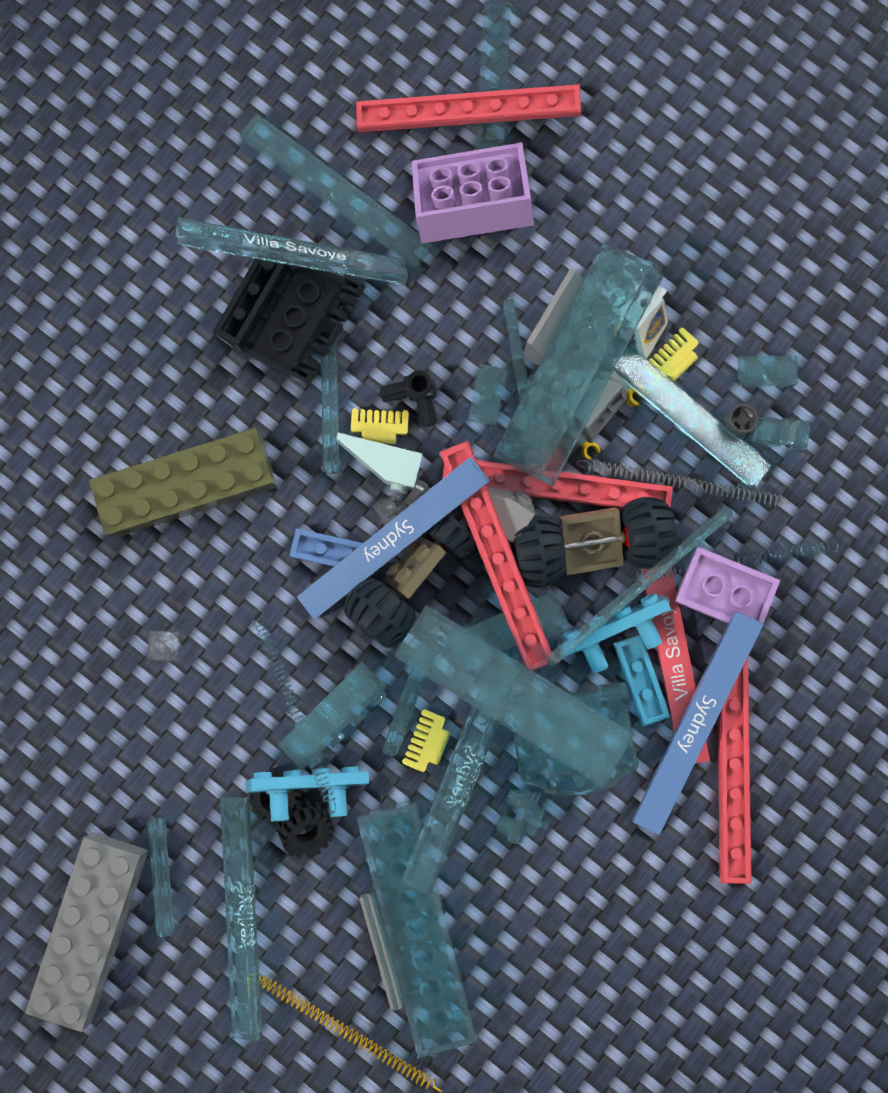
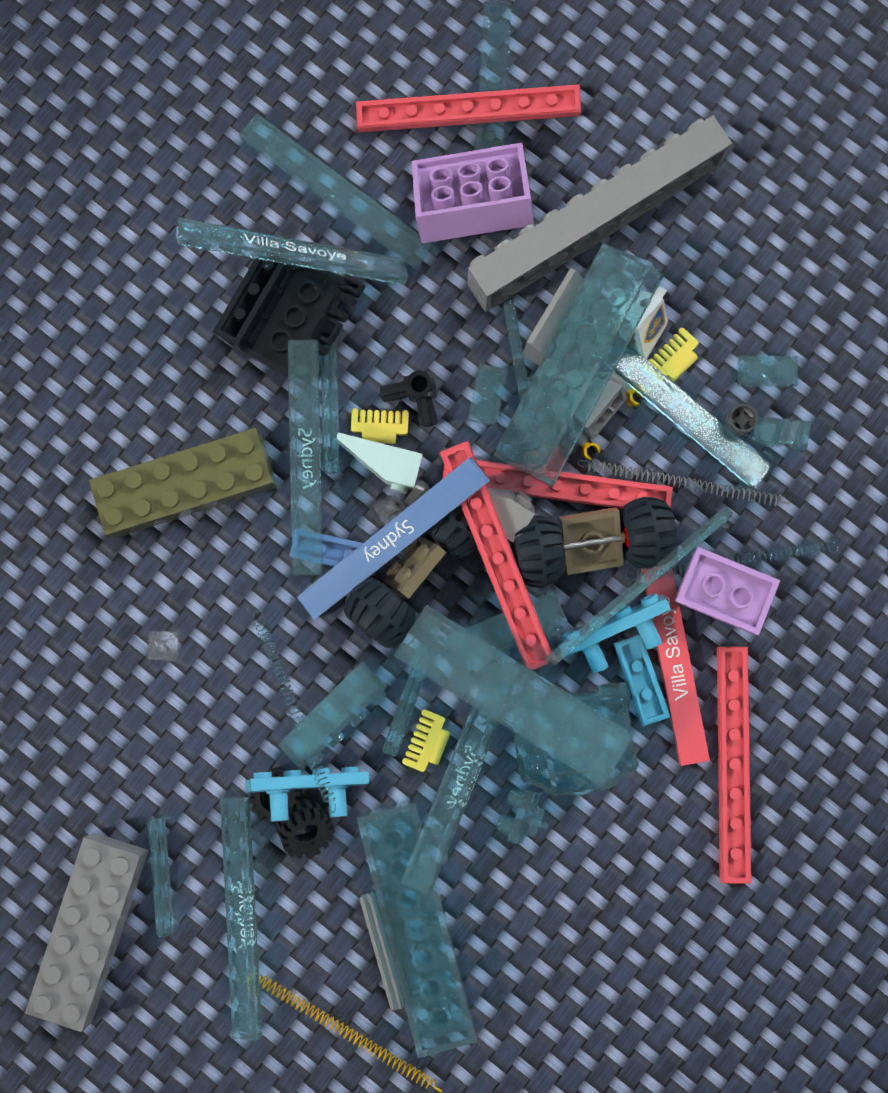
(305, 457): none -> clear light blue tile
(598, 213): none -> light grey brick
(697, 722): medium blue tile -> none

